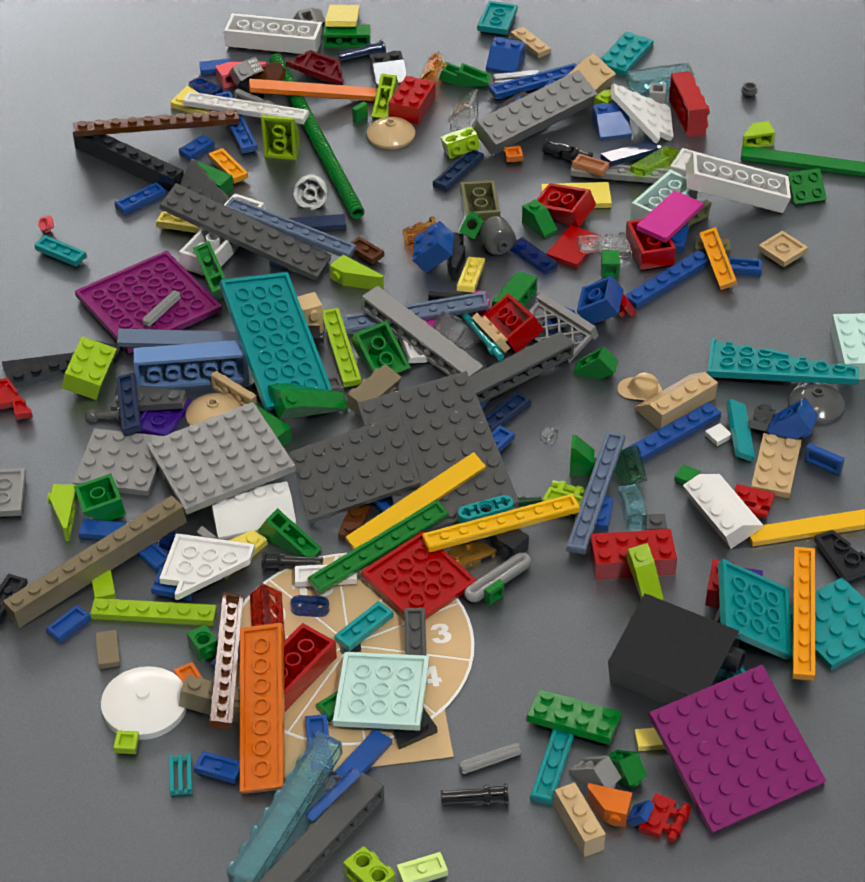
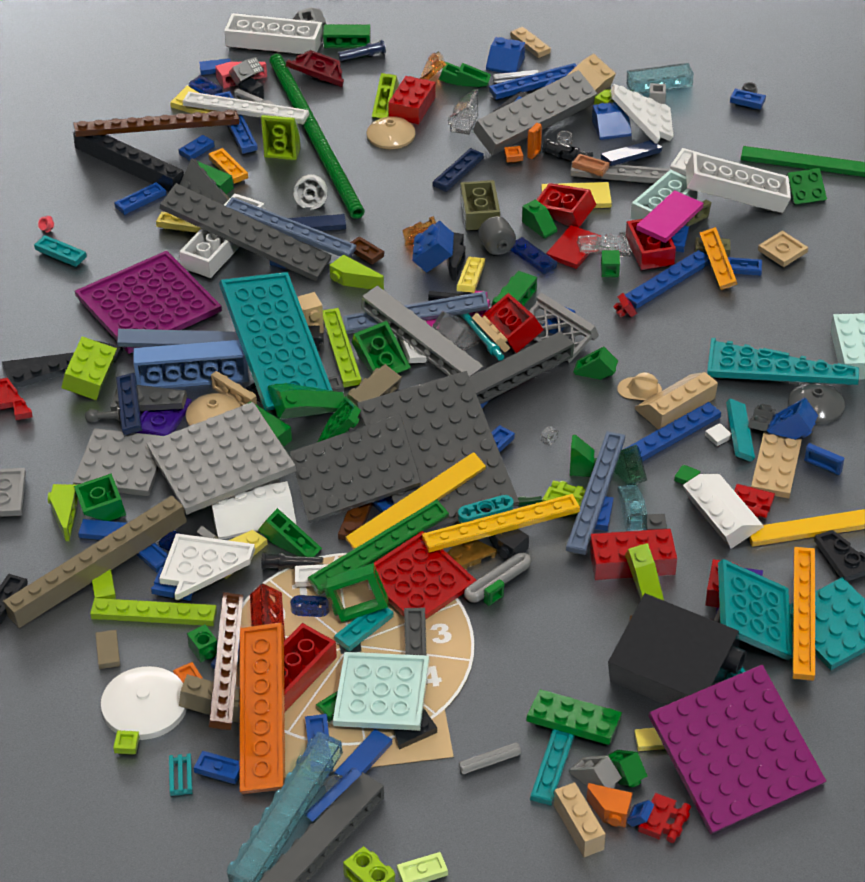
(68, 624): blue tile -> none
(161, 308): light grey axle -> none
(210, 268): green slope -> none
(272, 71): reddish brown tile -> none
(312, 90): orange tile -> none
(341, 420): none -> green wing
(342, 16): light yellow tile -> none
(351, 577): none -> green window
(360, 112): green tile -> none
(387, 63): slope -> none
(460, 142): lime brick -> none
(471, 233): green brick -> none
(486, 795): black pin -> none
(497, 17): teal plate -> none
(507, 410): dark blue tile -> none
(534, 140): none -> orange tile
(564, 137): none -> clear tile
(600, 300): blue brick -> none
(626, 52): teal plate -> none
(654, 160): clear neon green tile -> none
(688, 104): red brick -> none
(747, 98): none -> blue plate
(759, 135): lime slope -> none

